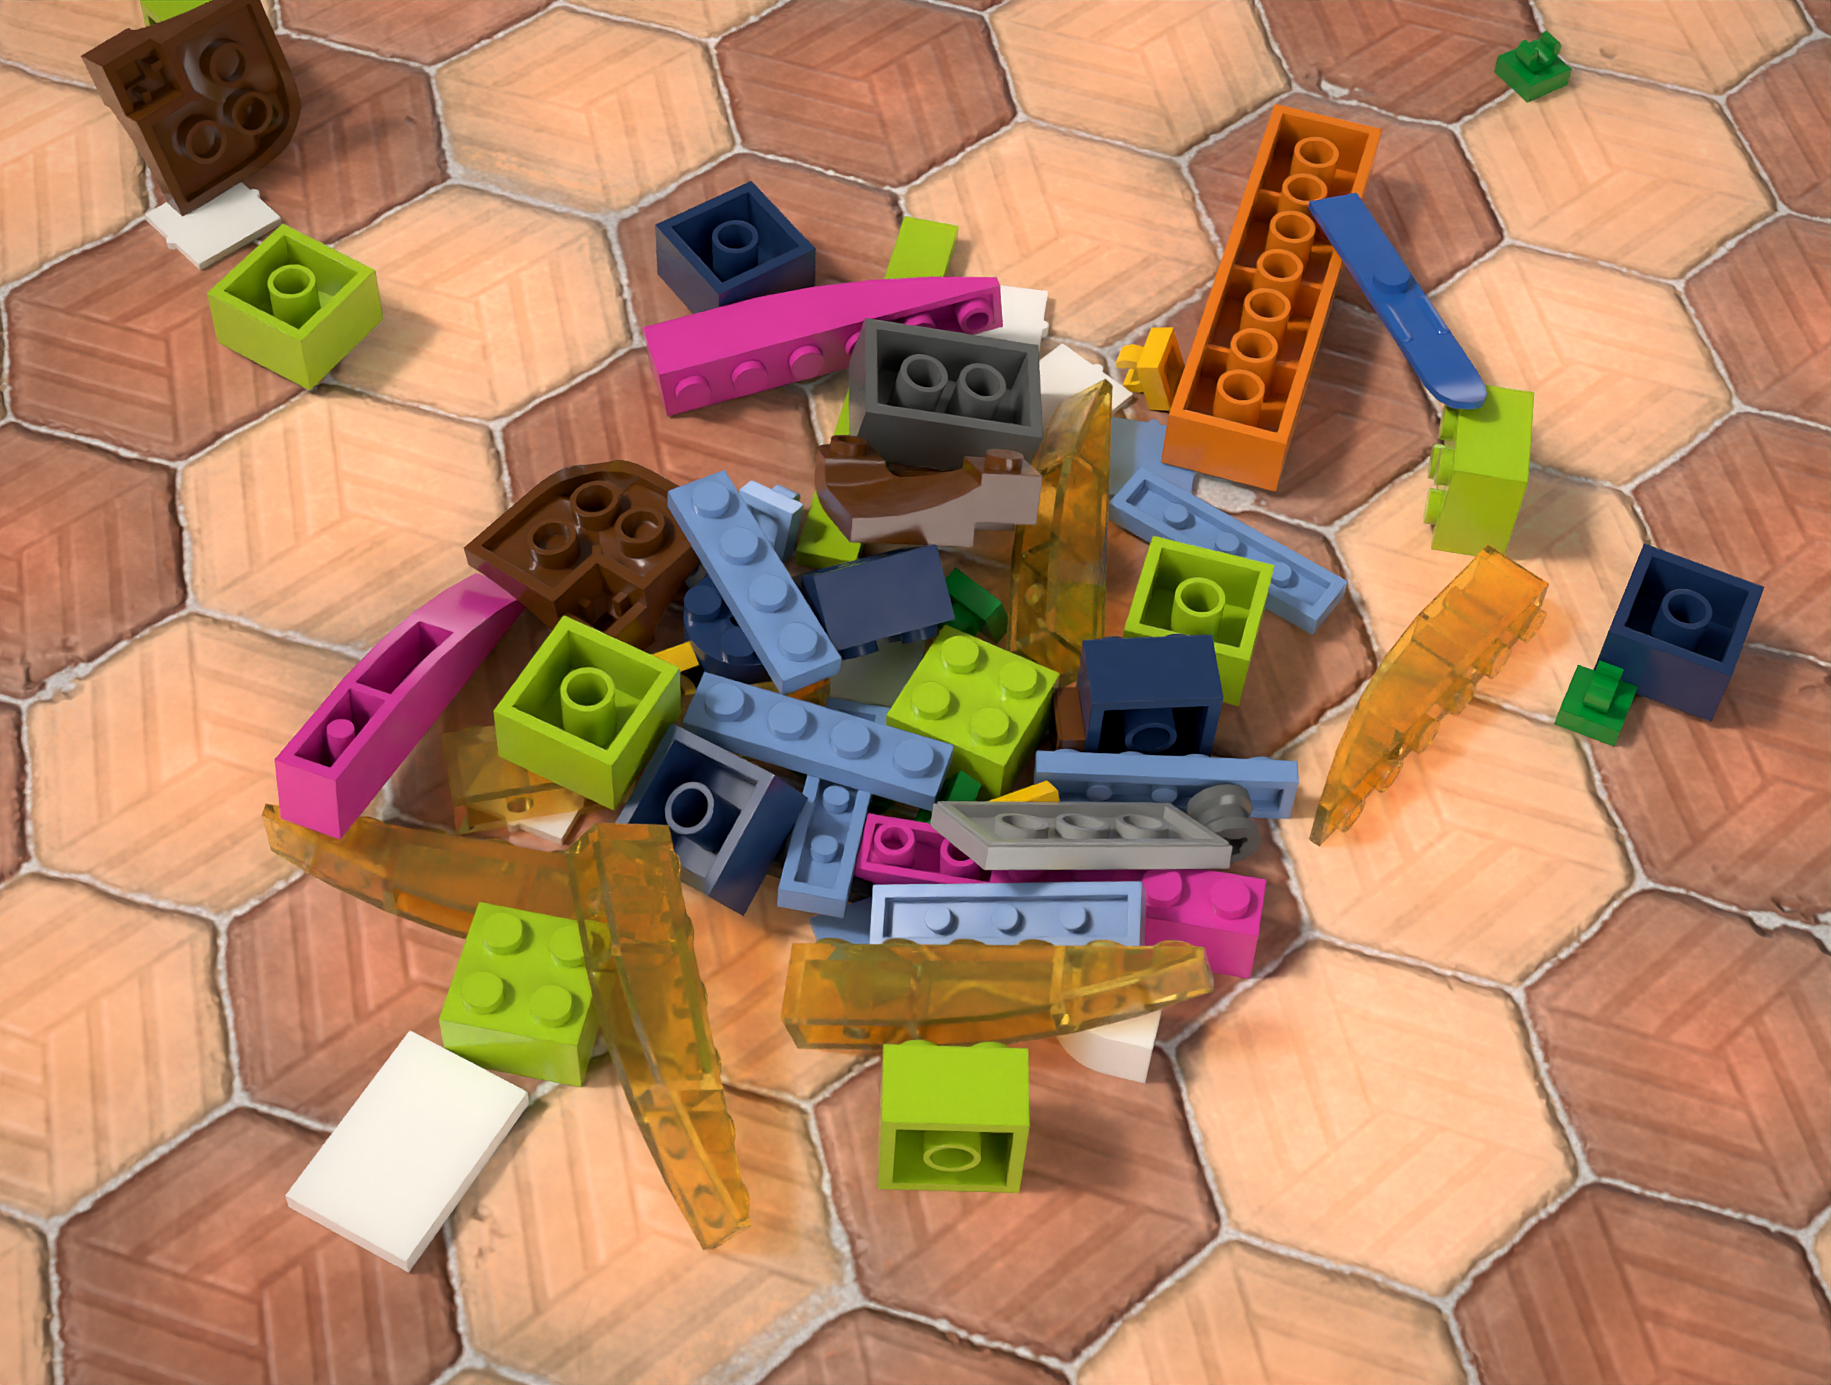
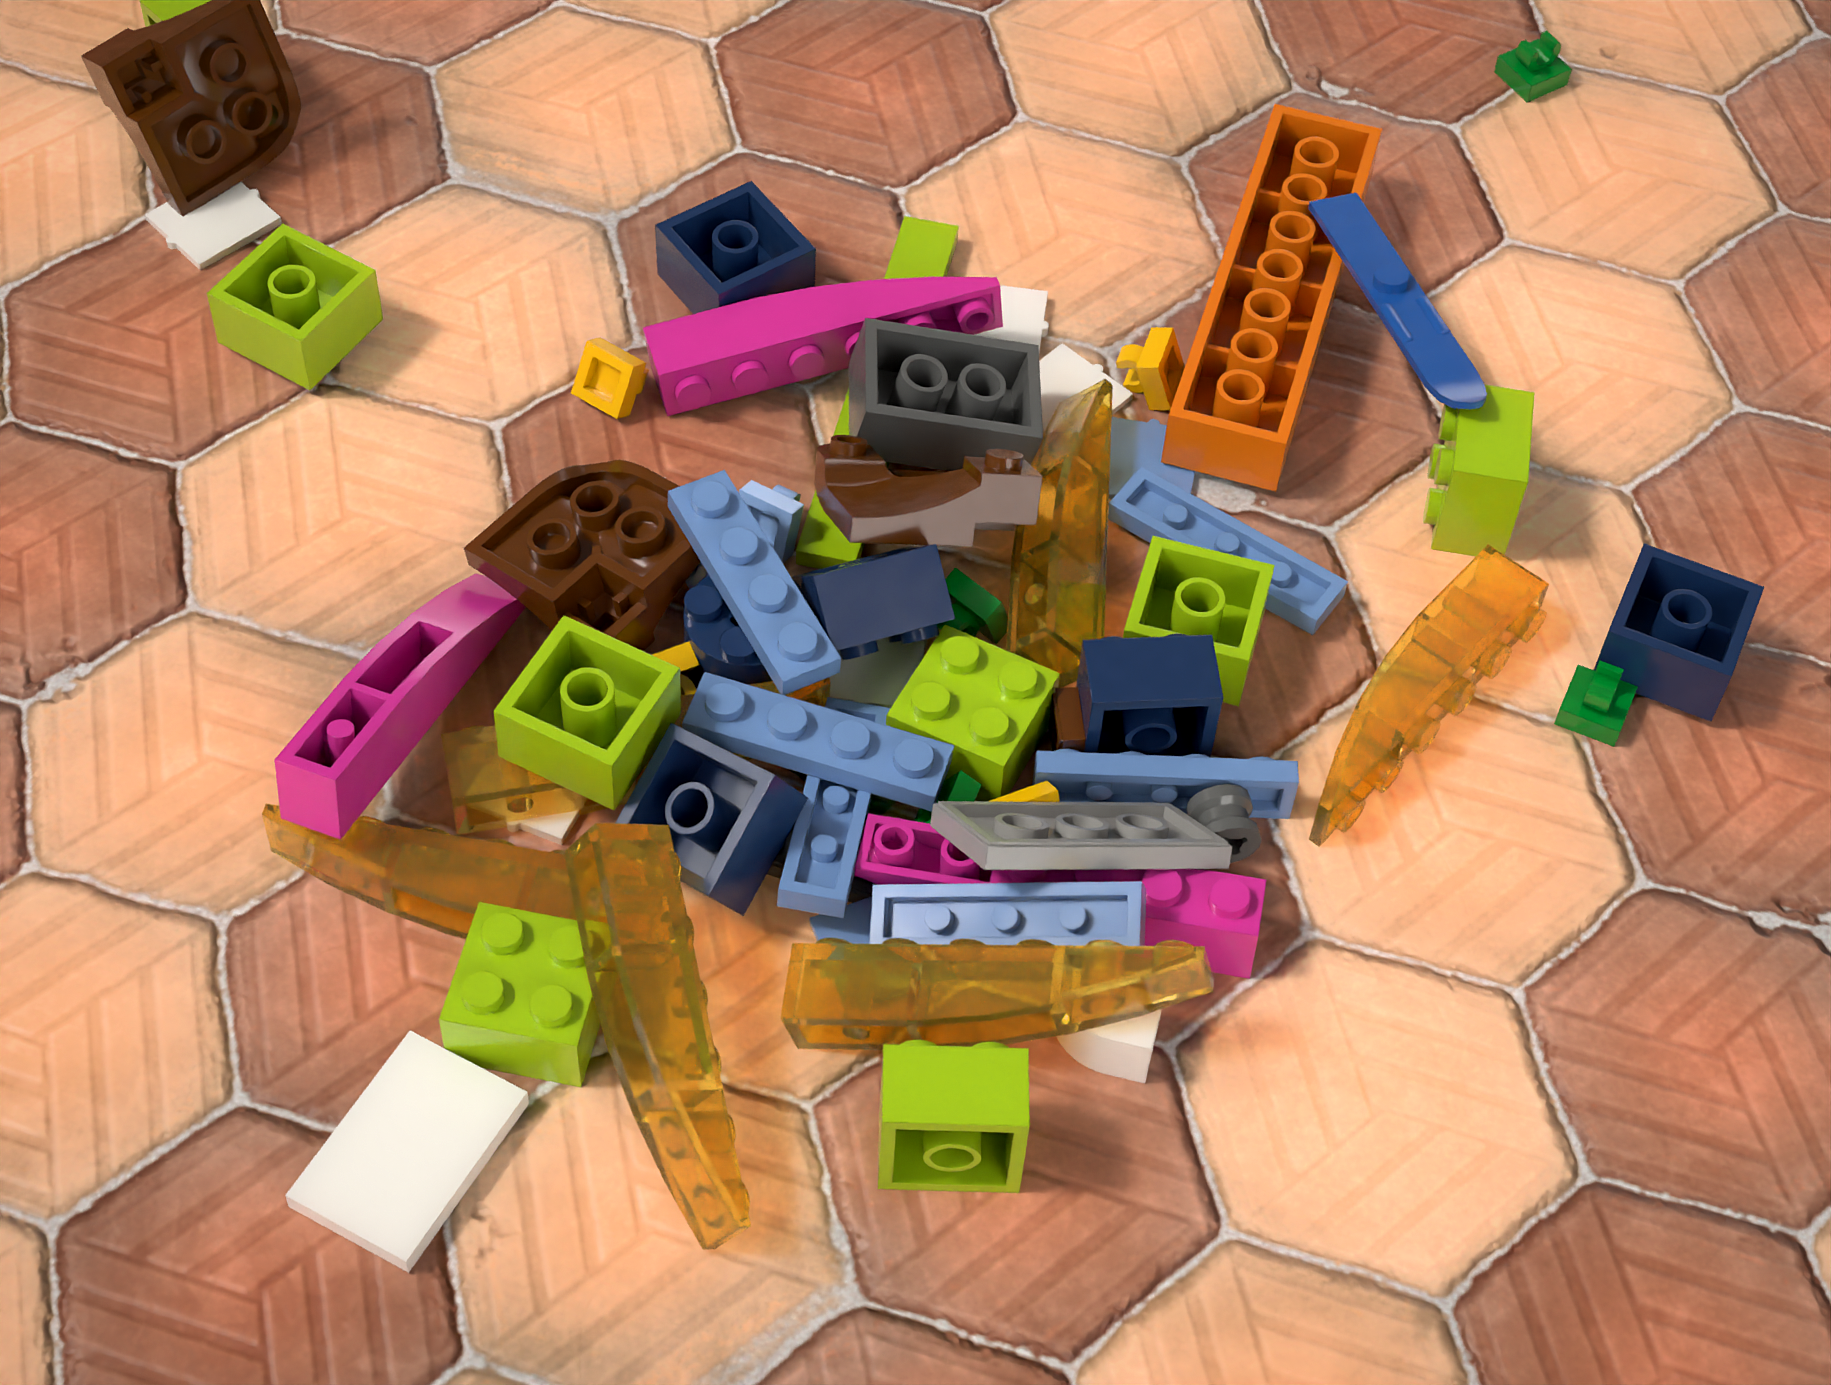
(609, 378): none -> yellow tile

